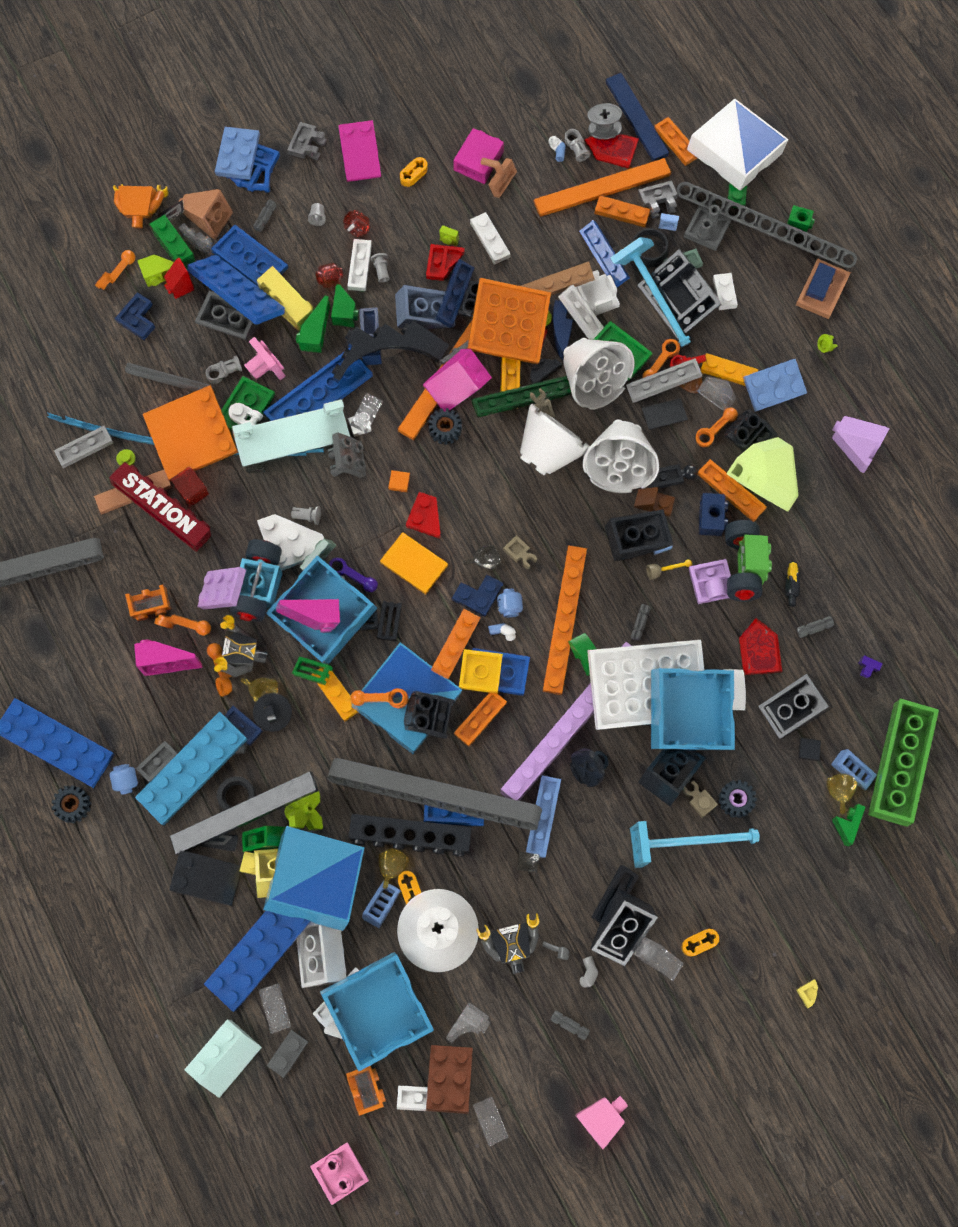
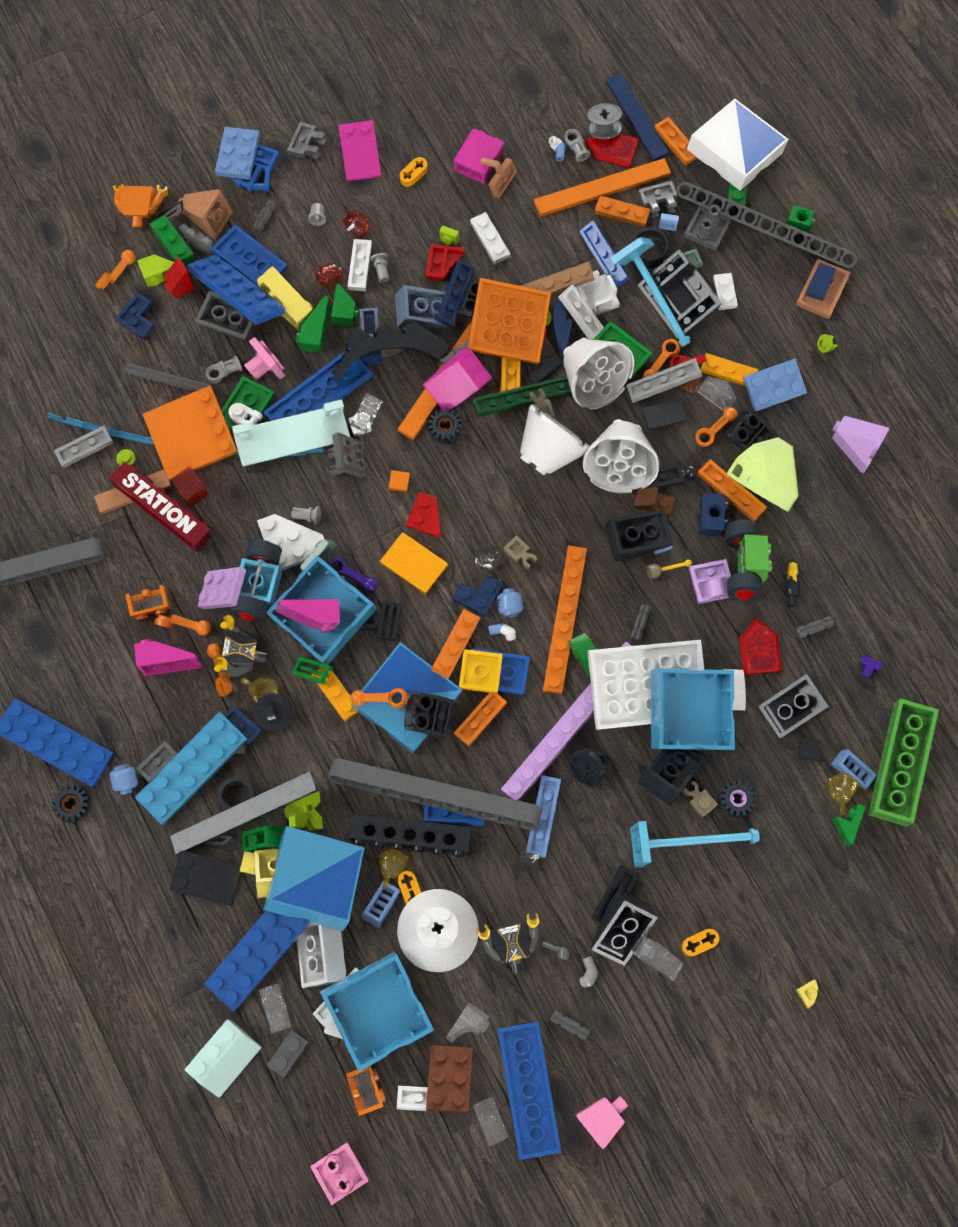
(529, 1091): none -> blue plate

